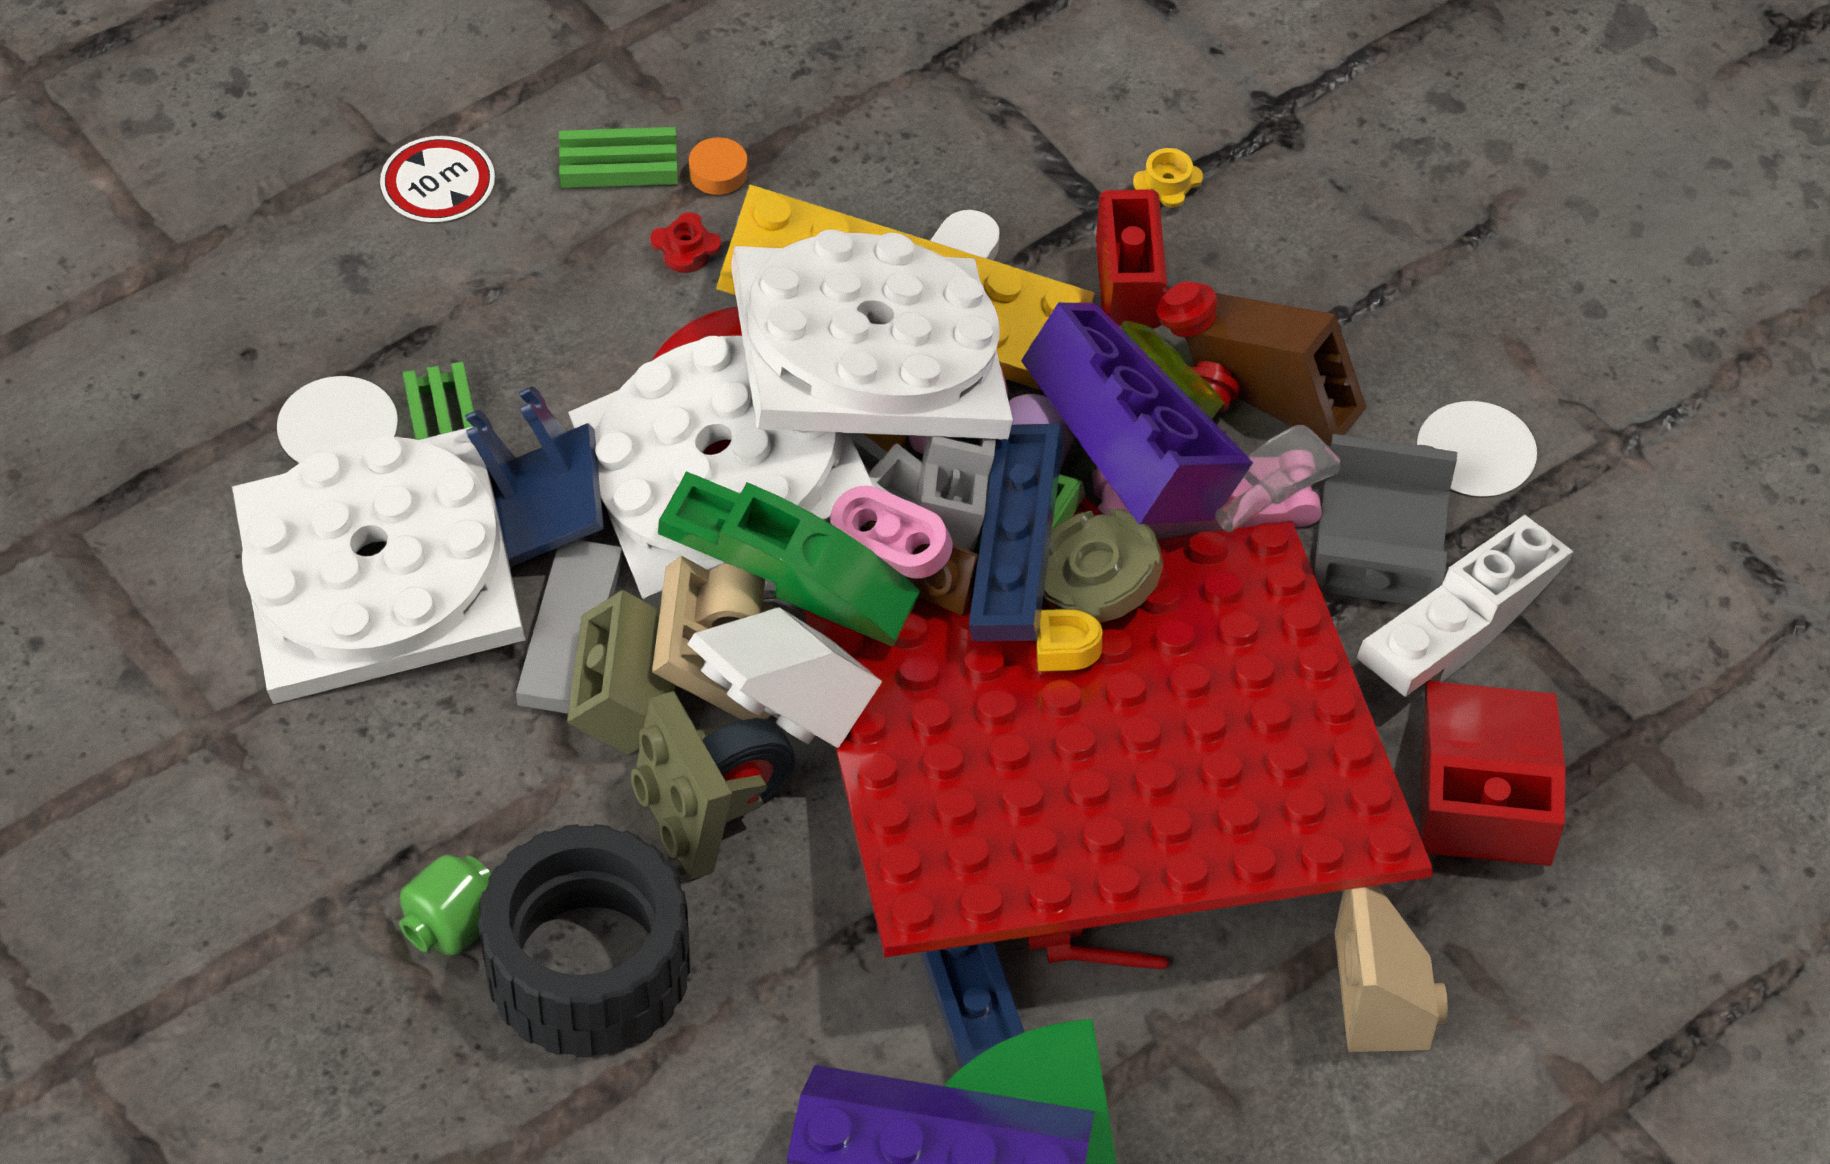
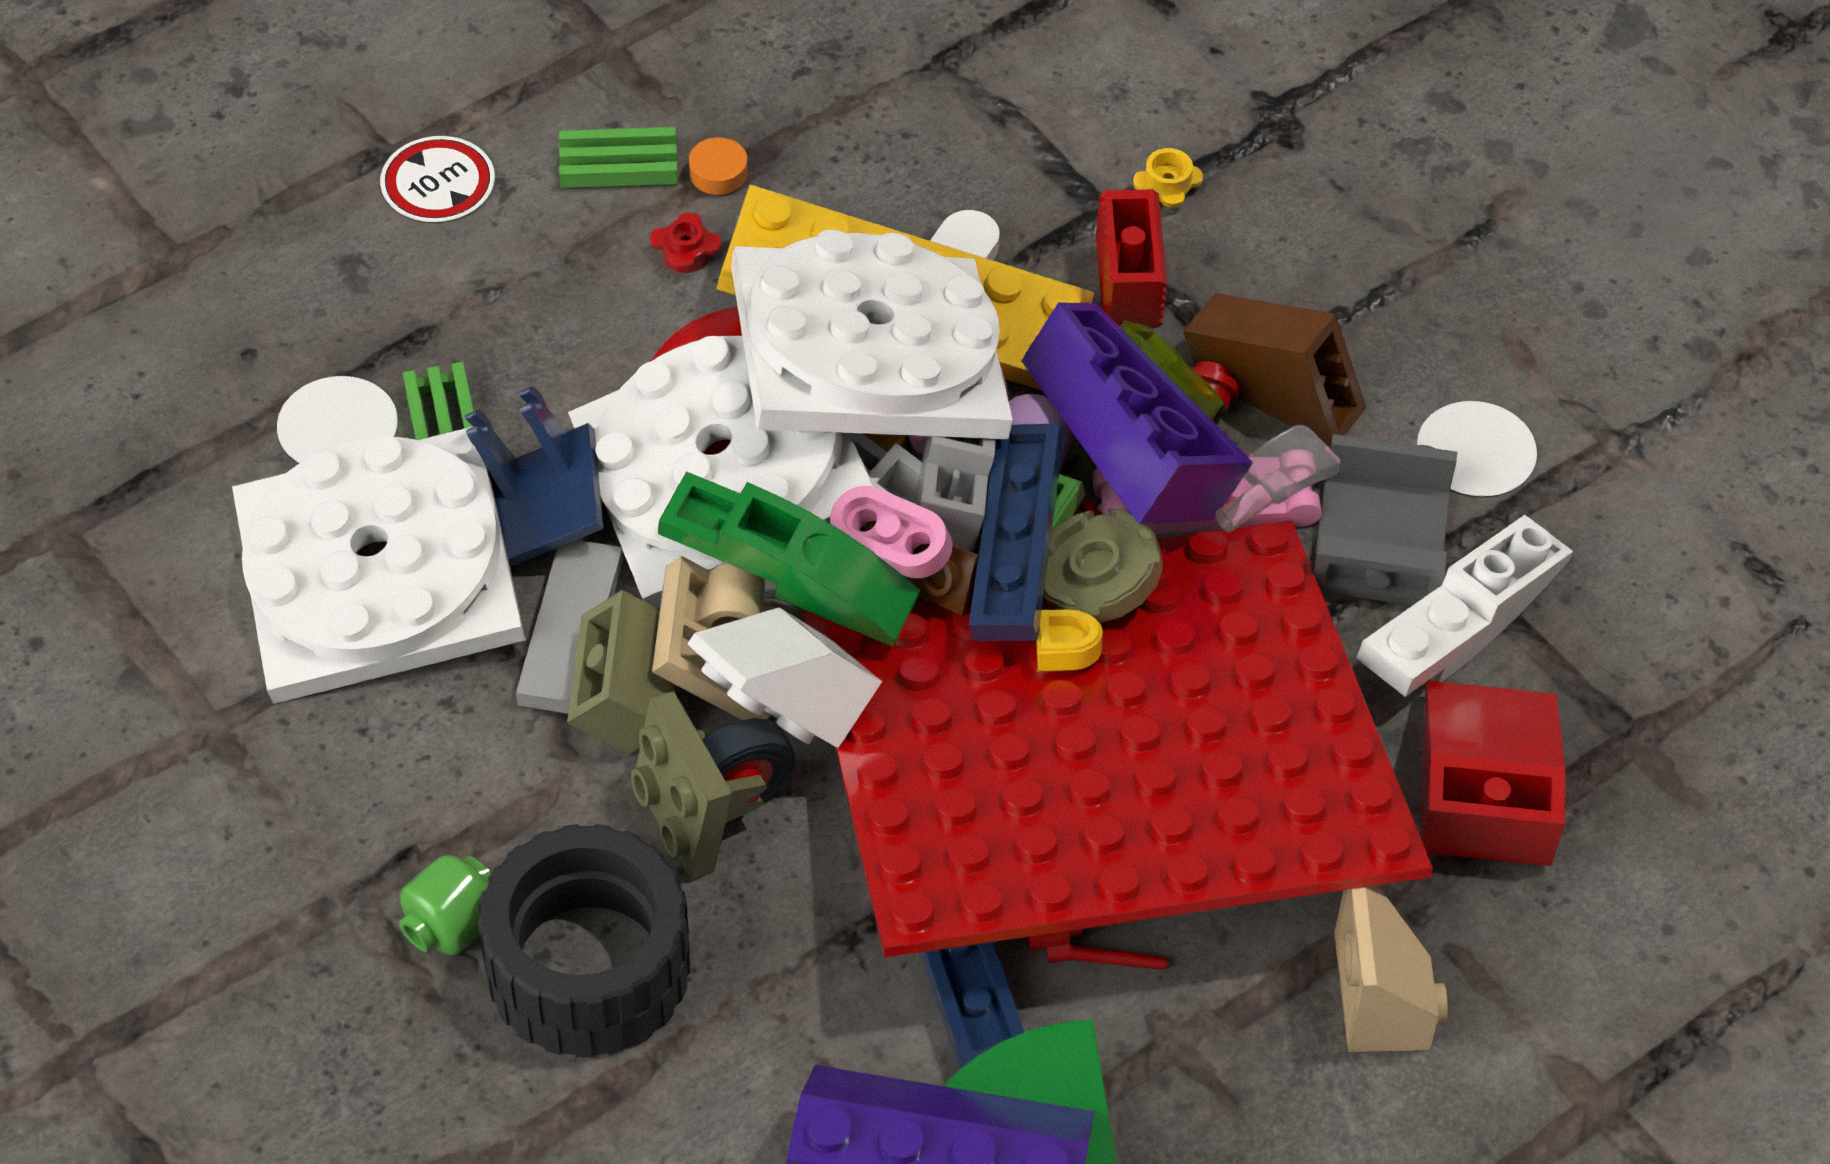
(1188, 308): red plate -> none

